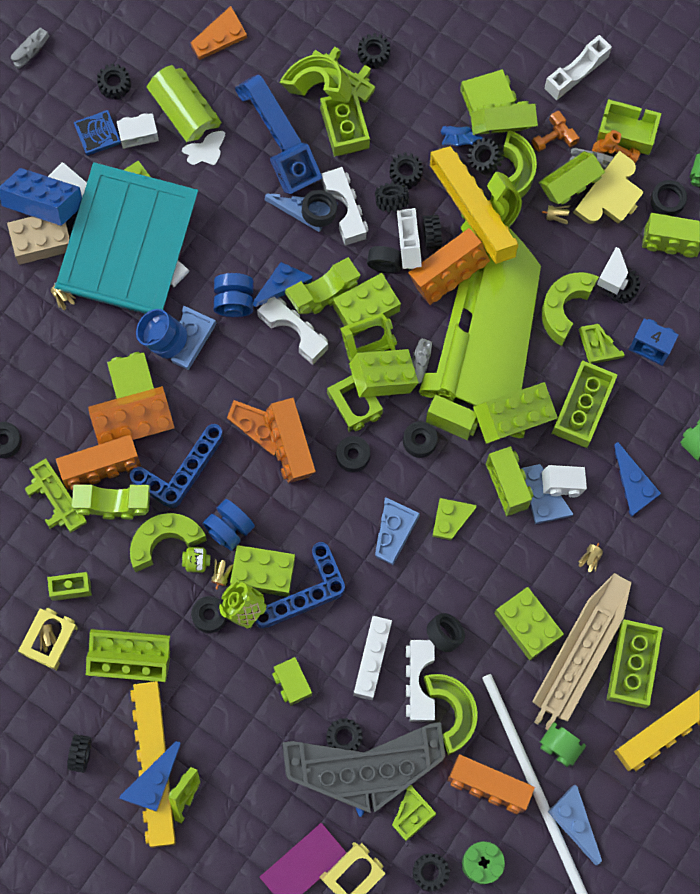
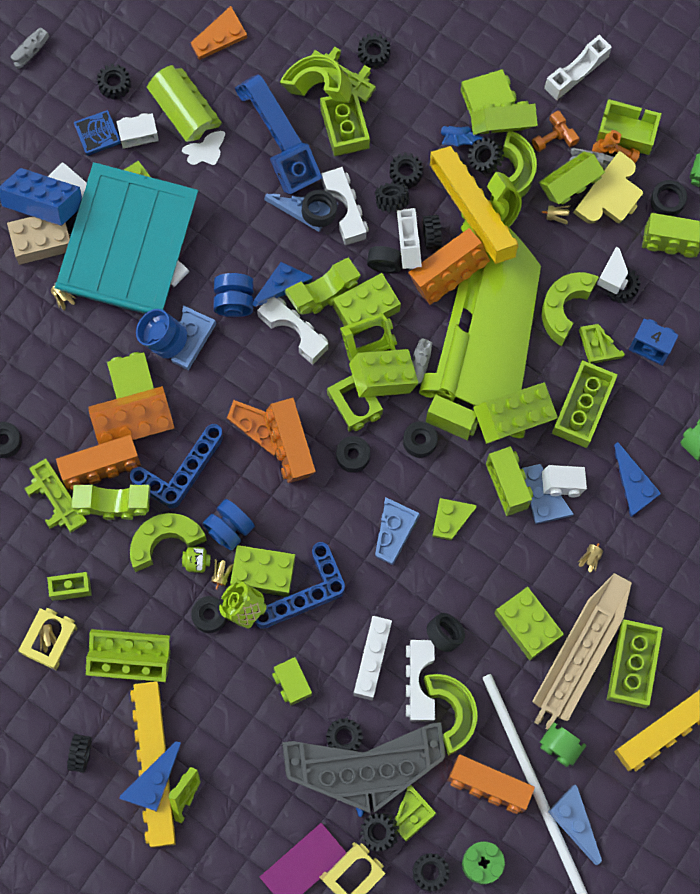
(391, 829): none -> black tyre

